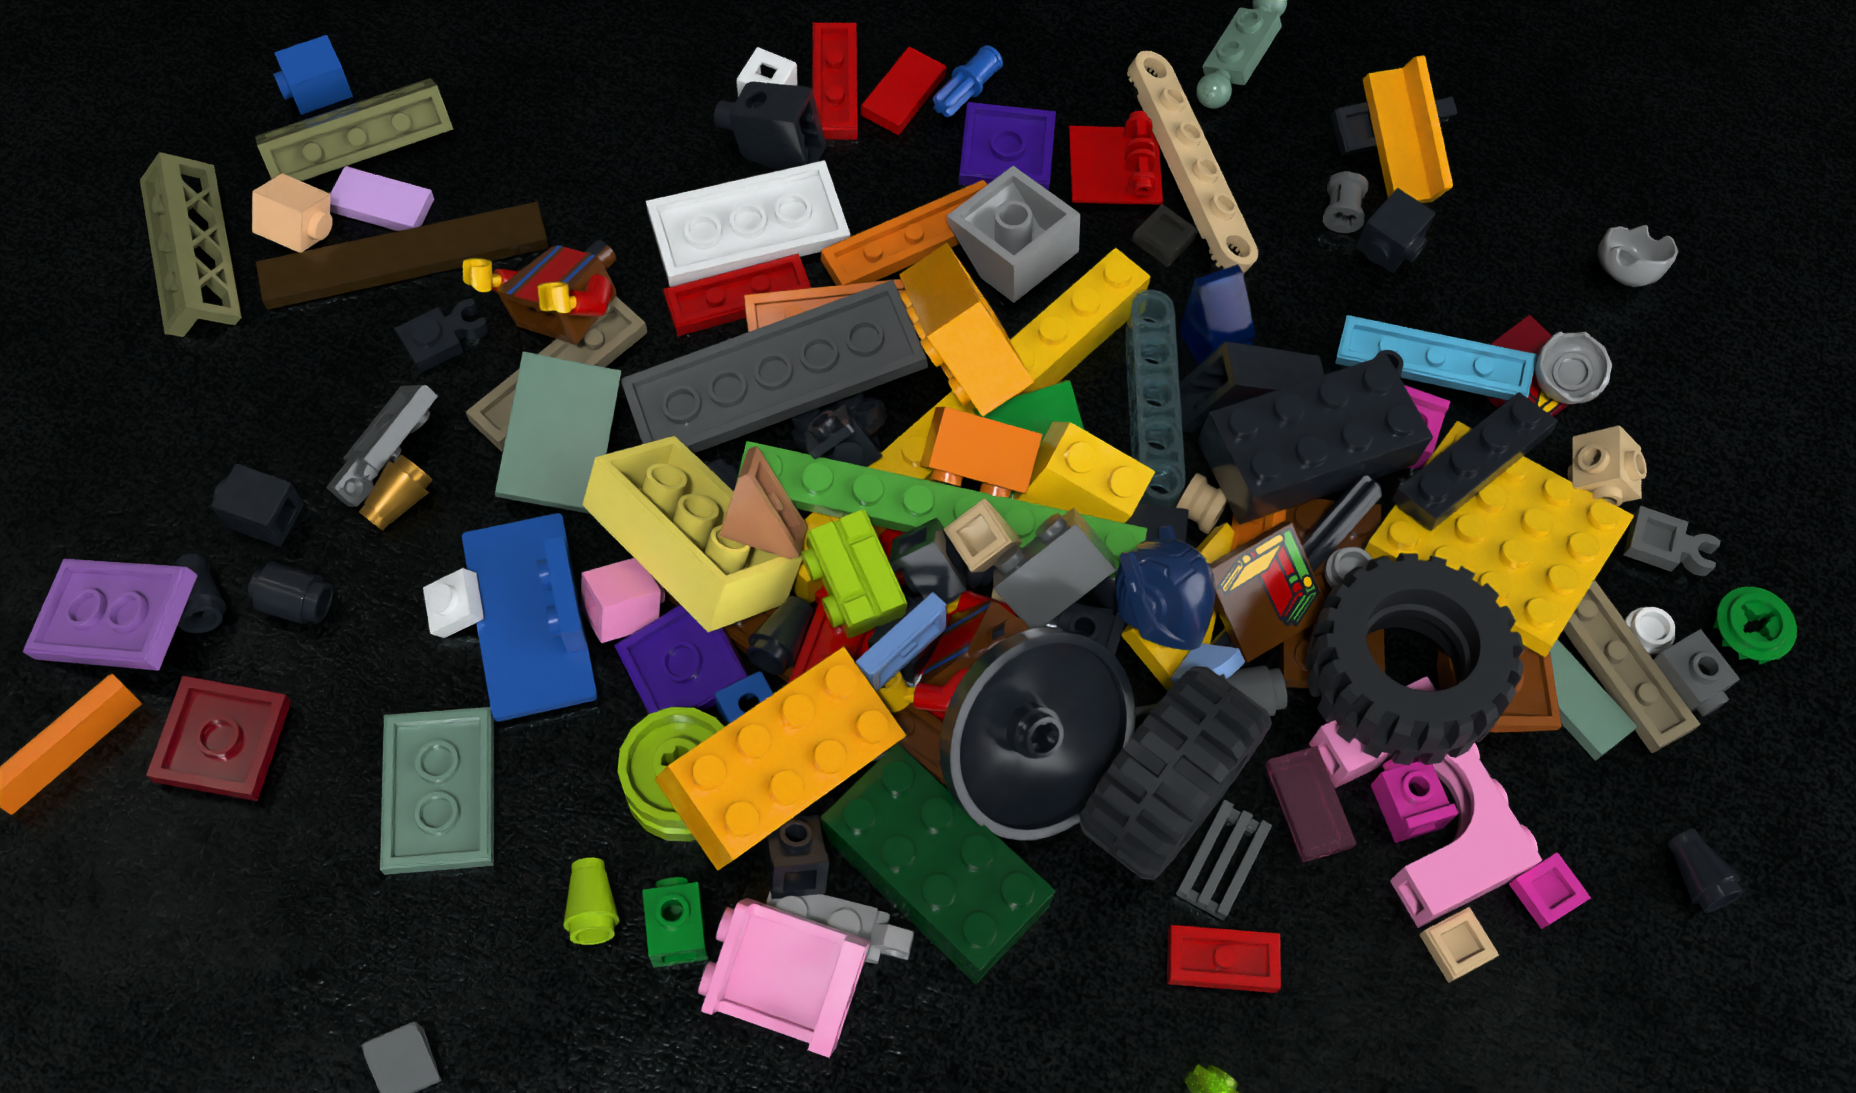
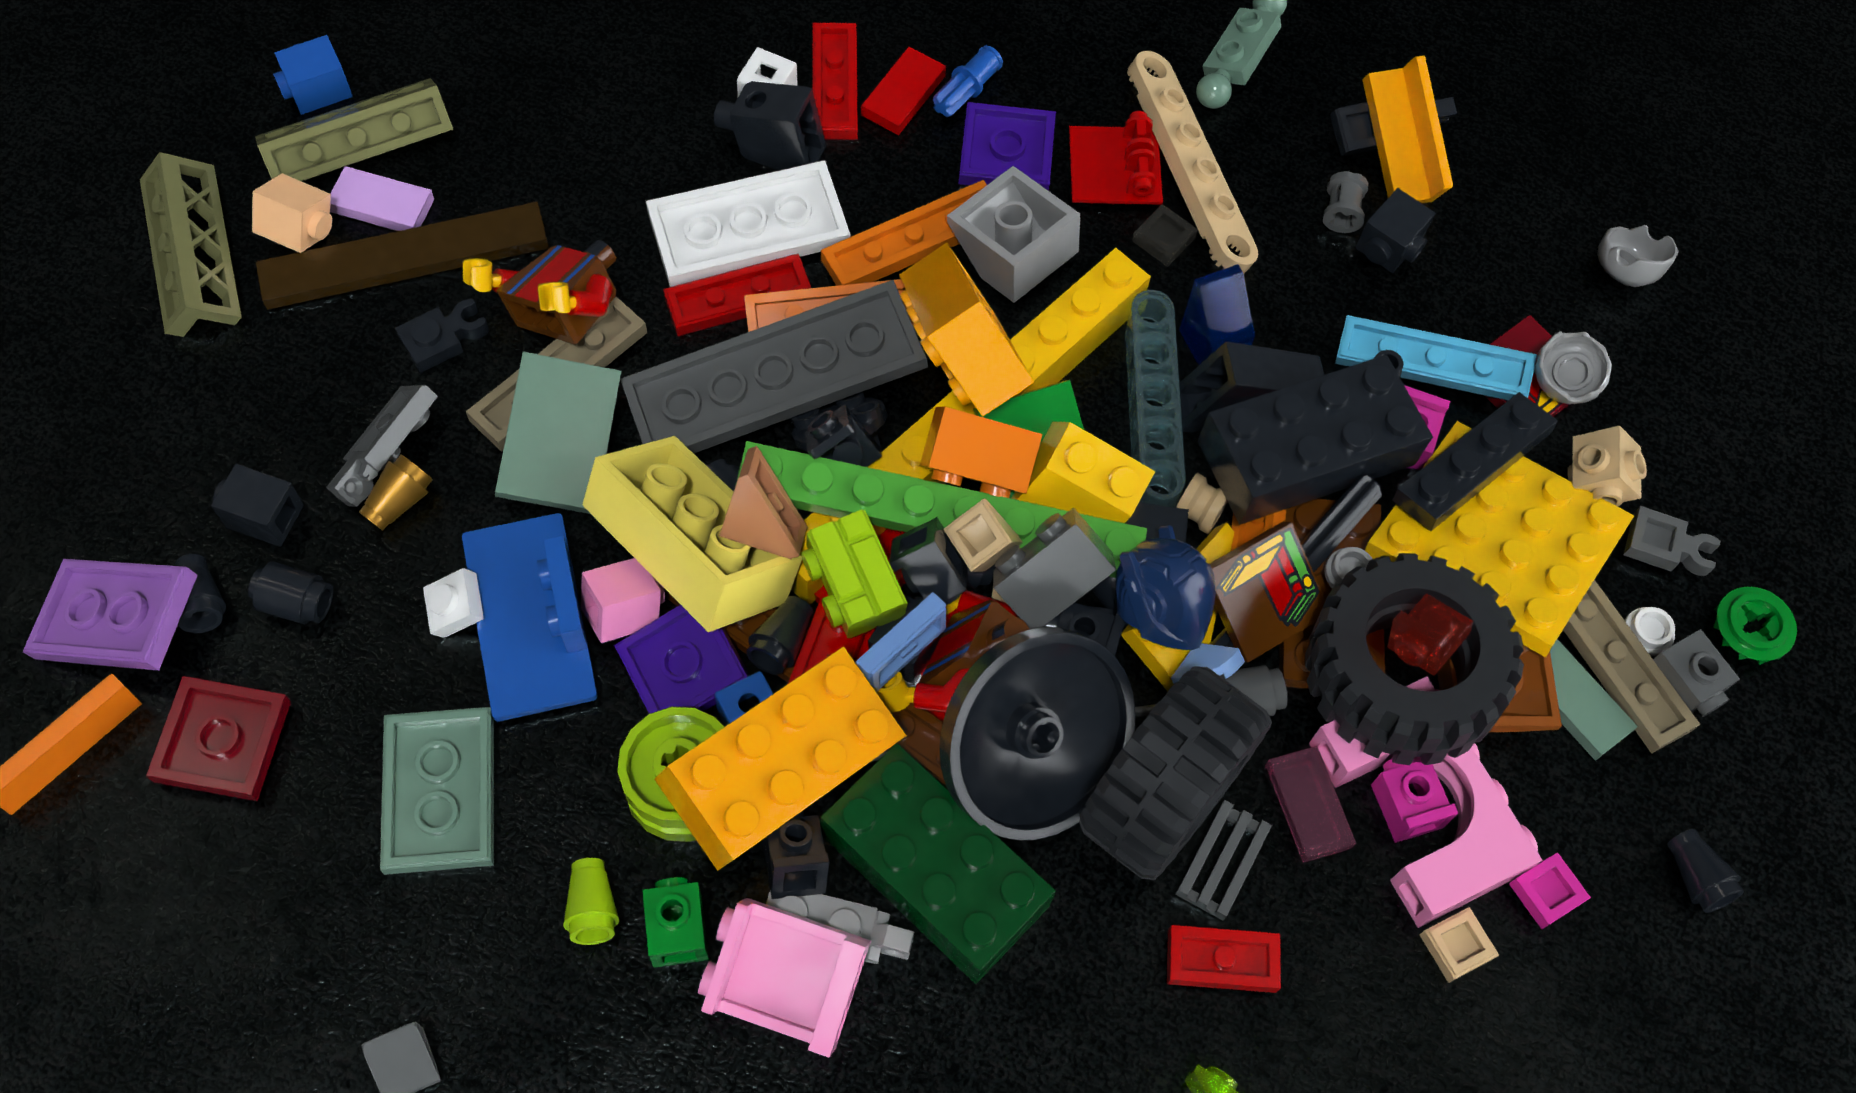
(1428, 634): none -> clear red bracket

